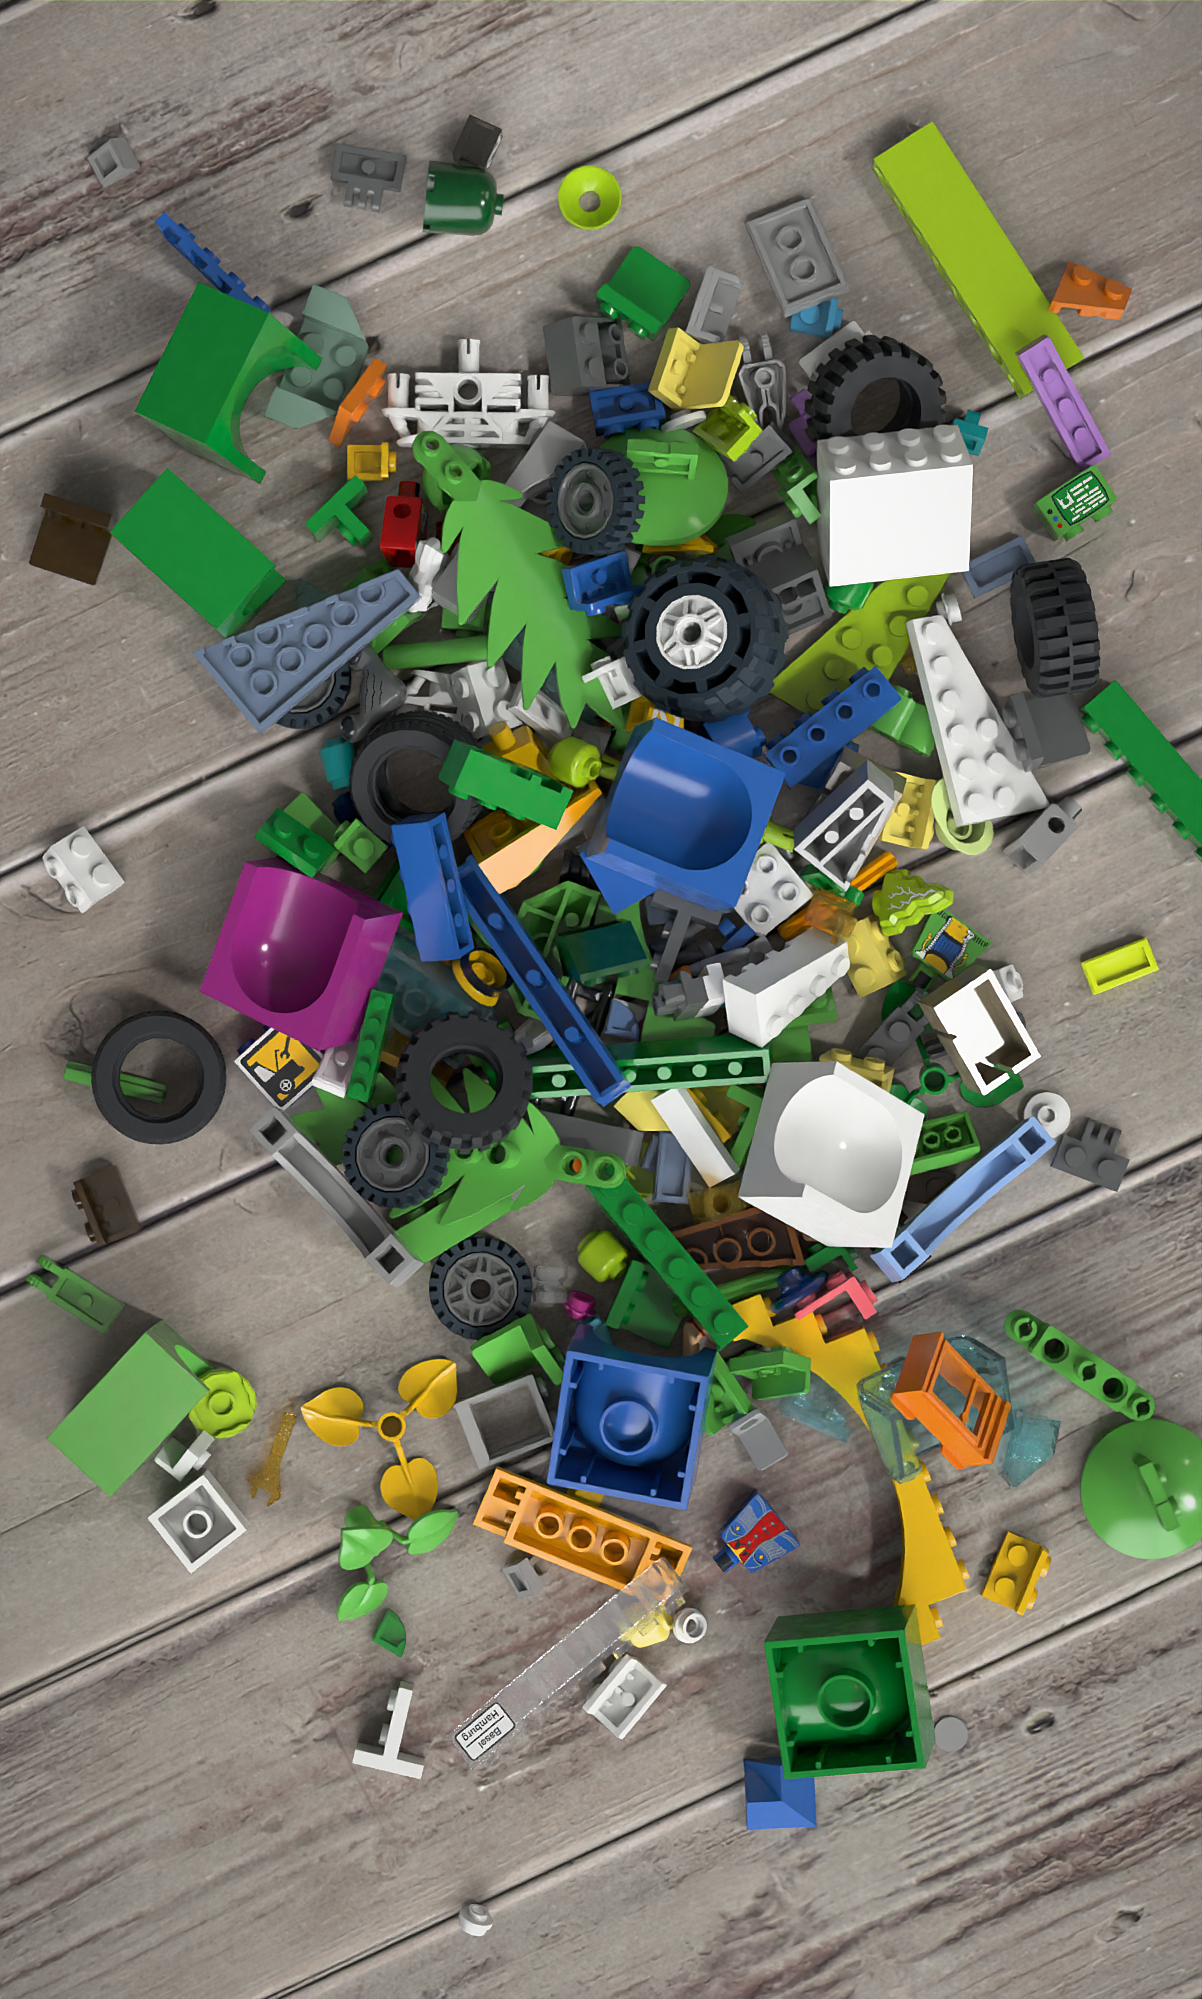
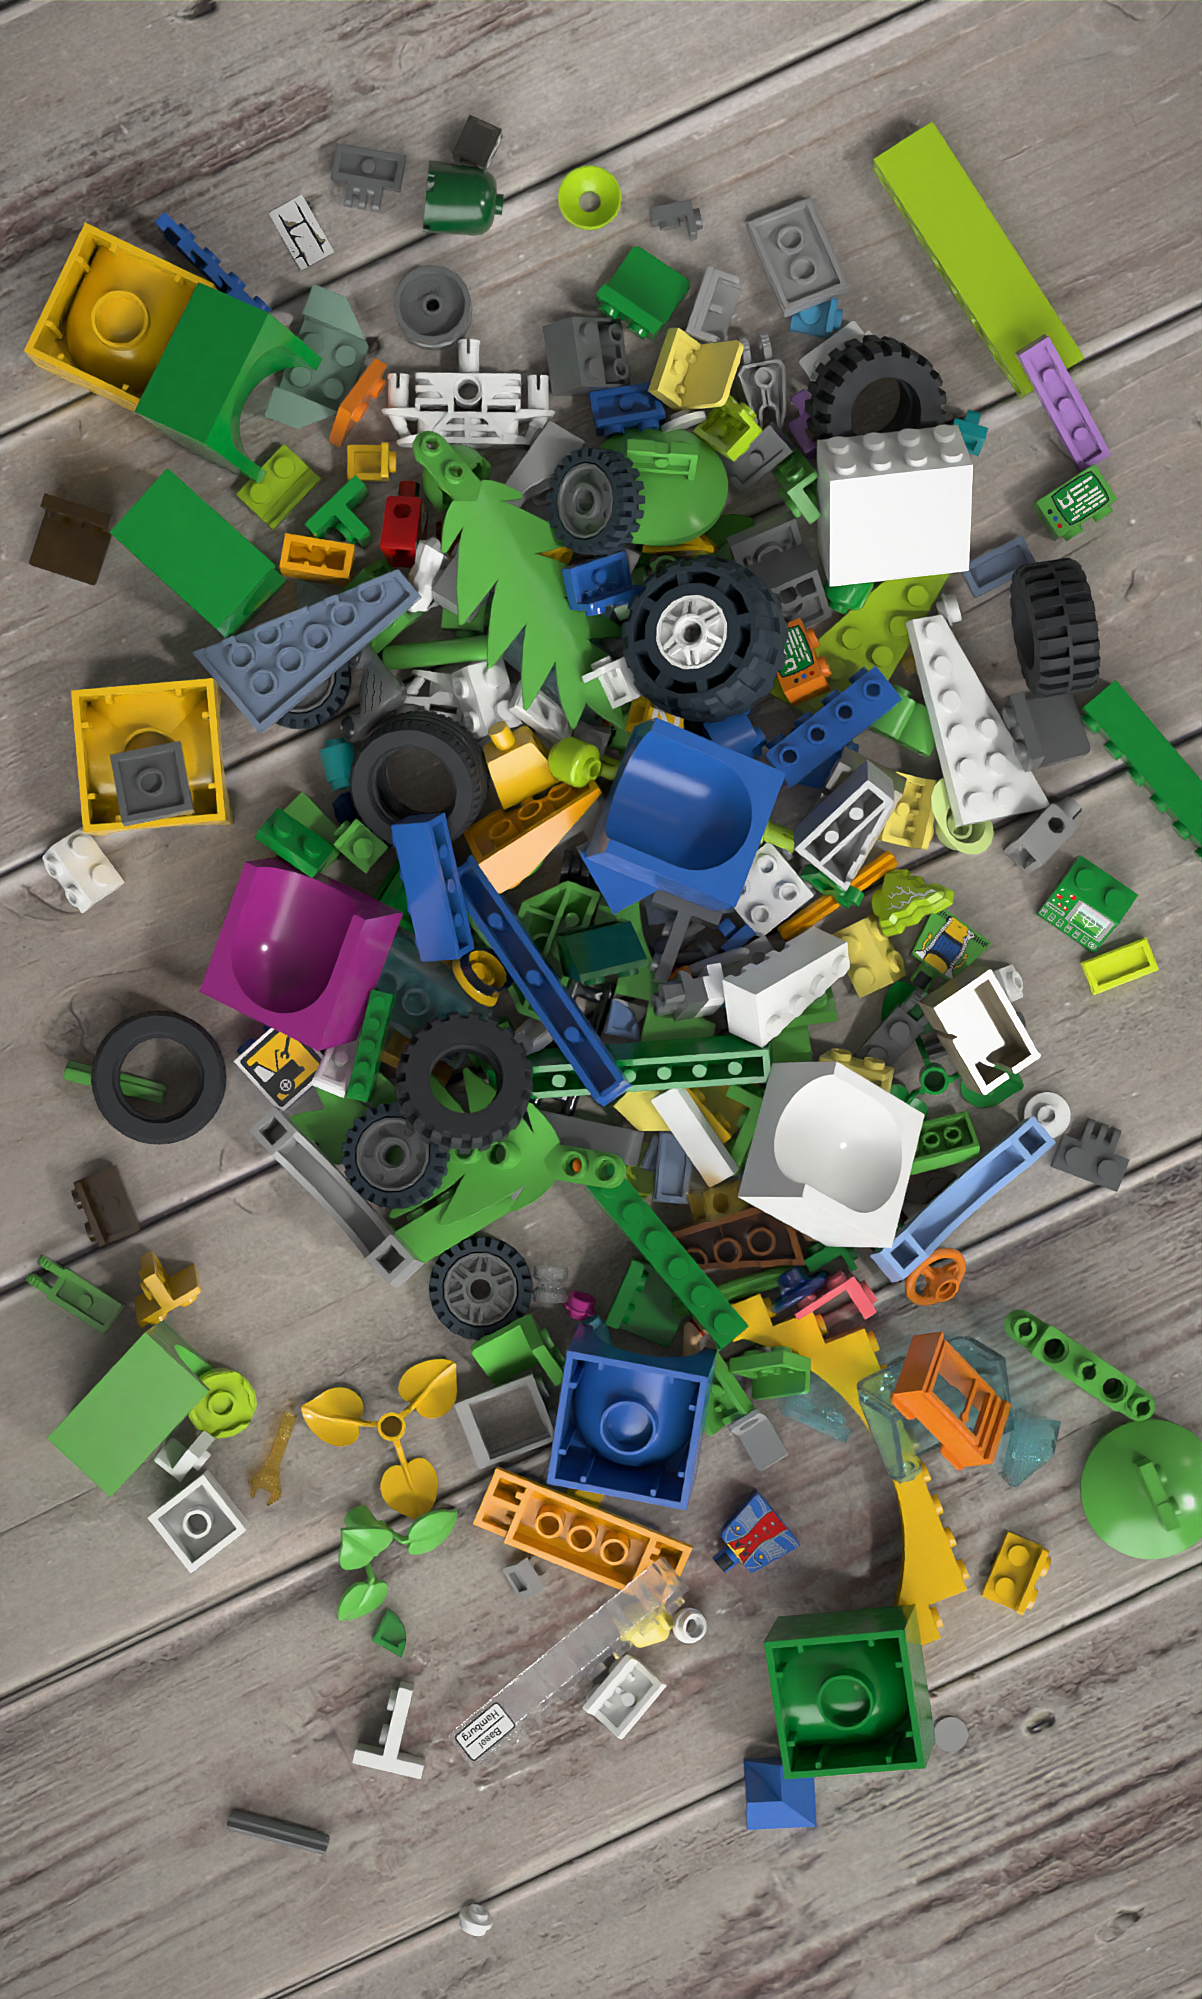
(110, 316): none -> yellow piece
(113, 161): light grey slope -> none
(143, 717): none -> yellow piece
(152, 783): none -> dark grey plate
(162, 1291): none -> yellow bracket
(278, 1832): none -> dark grey axle
(282, 488): none -> lime plate
(301, 232): none -> white sticker
(317, 560): none -> light orange brick
(445, 290): none -> dark grey wheel
(504, 784): wedge -> none
(603, 1256): lime head -> none
(670, 215): none -> dark grey bracket
(803, 670): none -> orange brick
(831, 915): clear yellow bracket -> none
(941, 1282): none -> orange piece
(1087, 904): none -> green slope
(1089, 293): orange wing -> none

